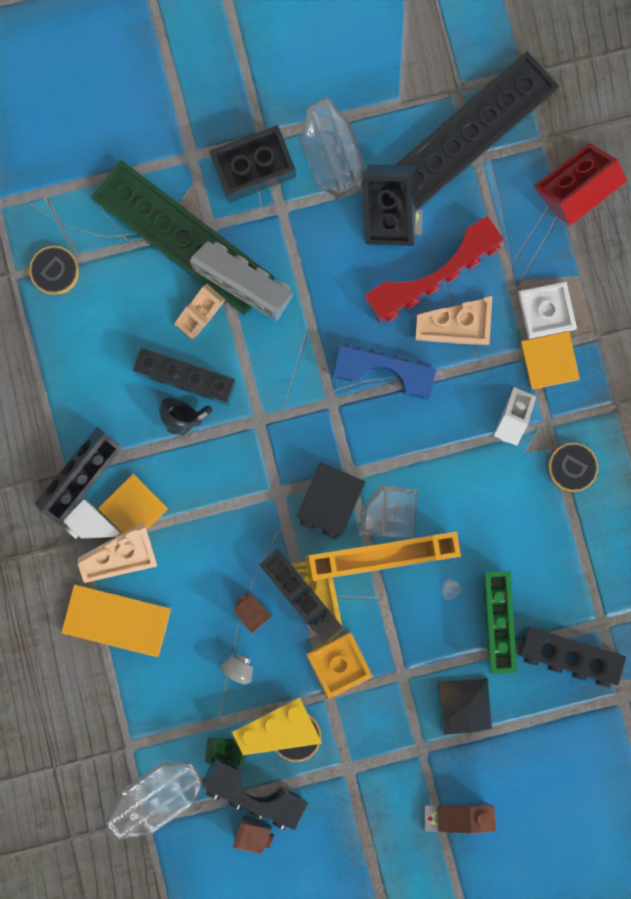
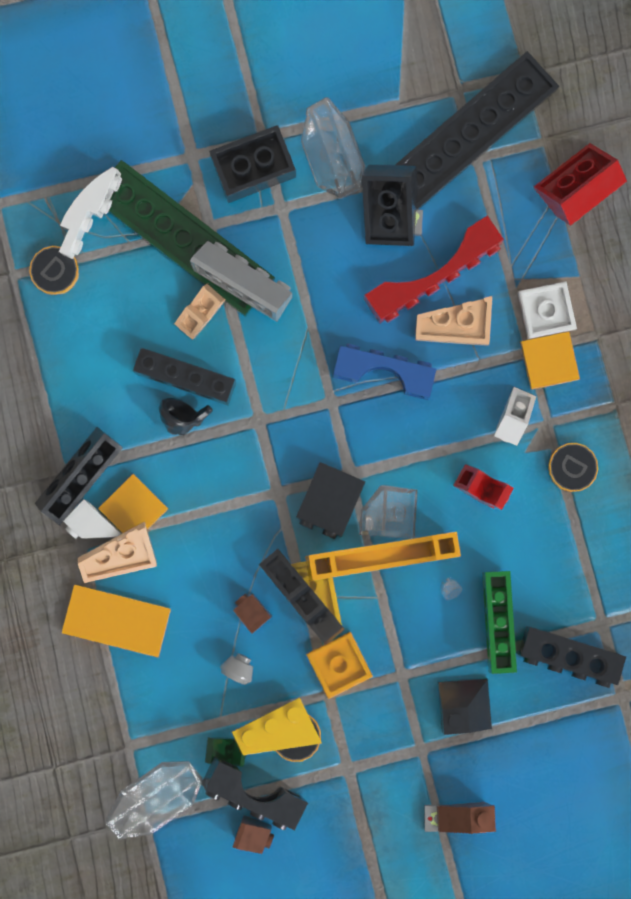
(91, 201): none -> white slope
(483, 487): none -> red brick

